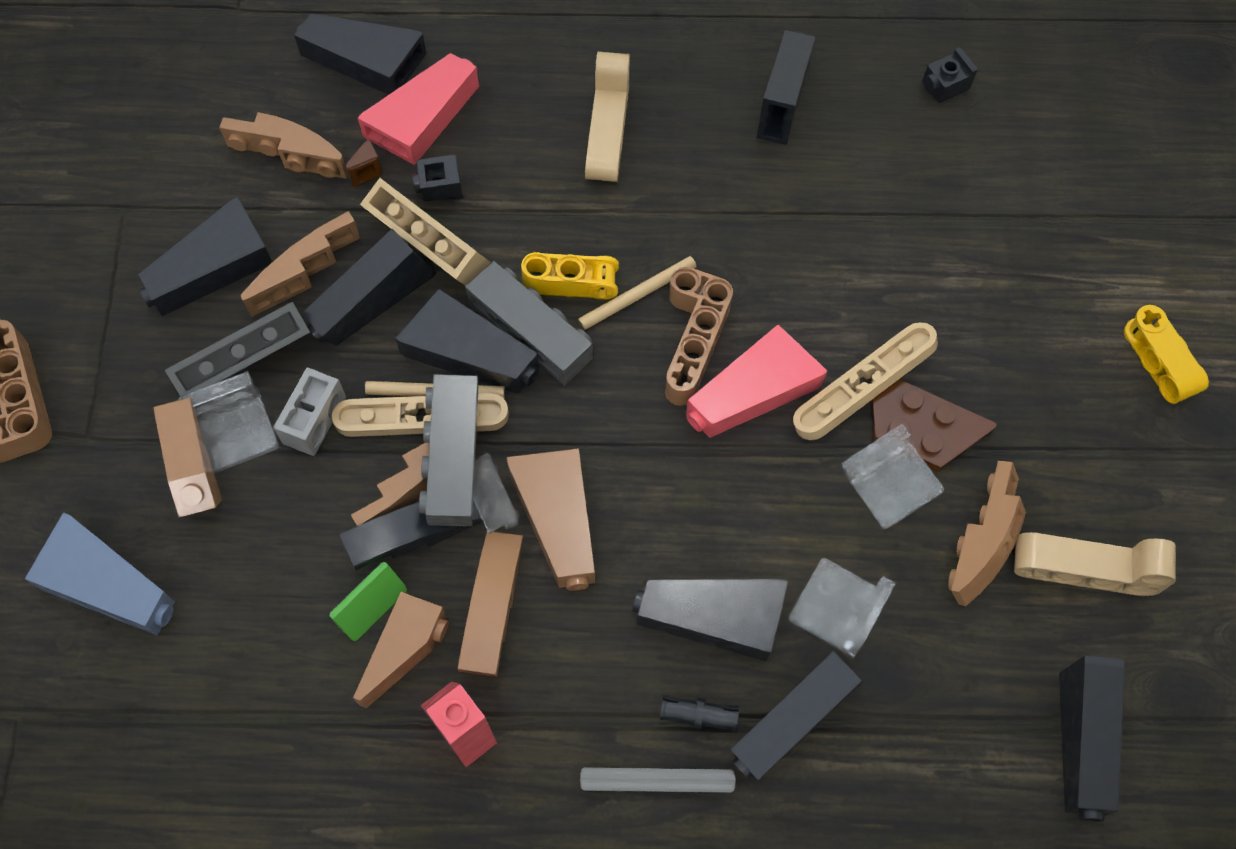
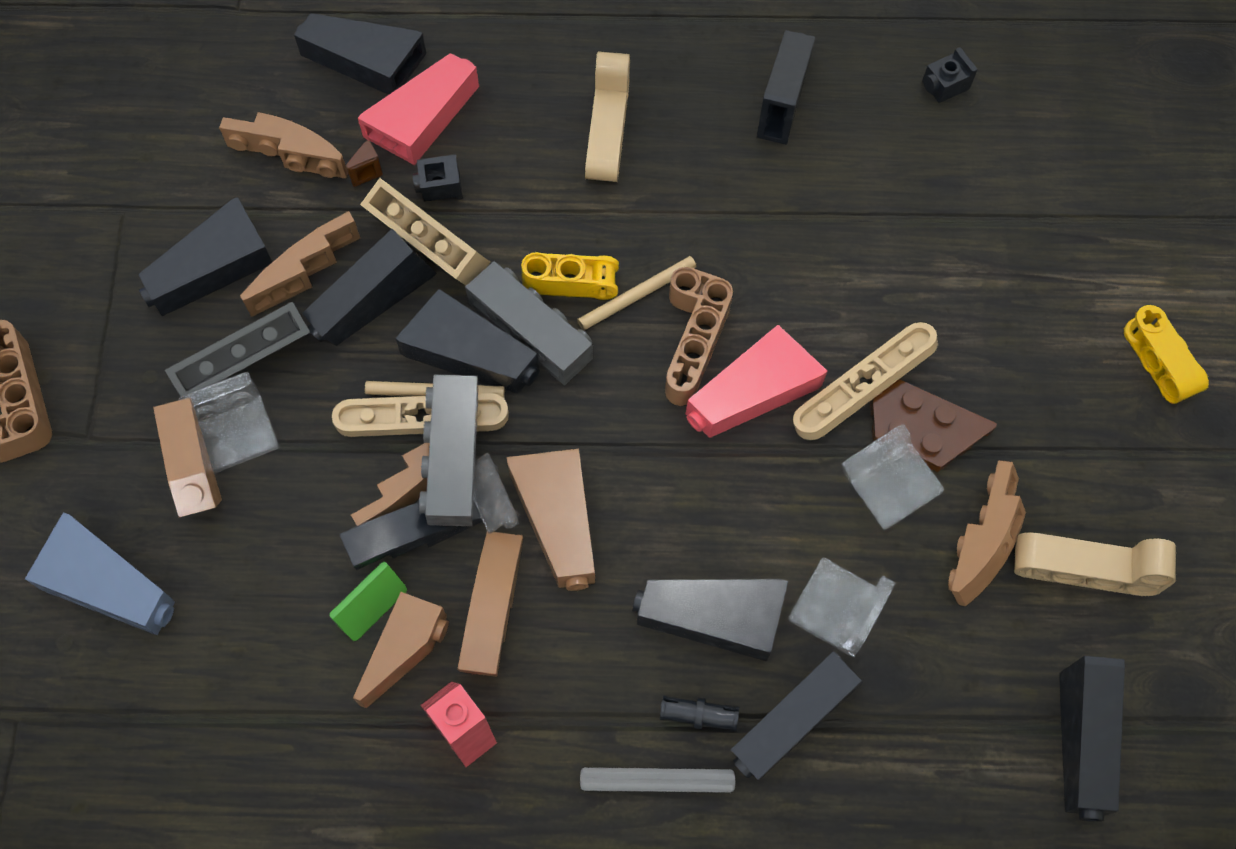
(309, 411): light grey brick -> none

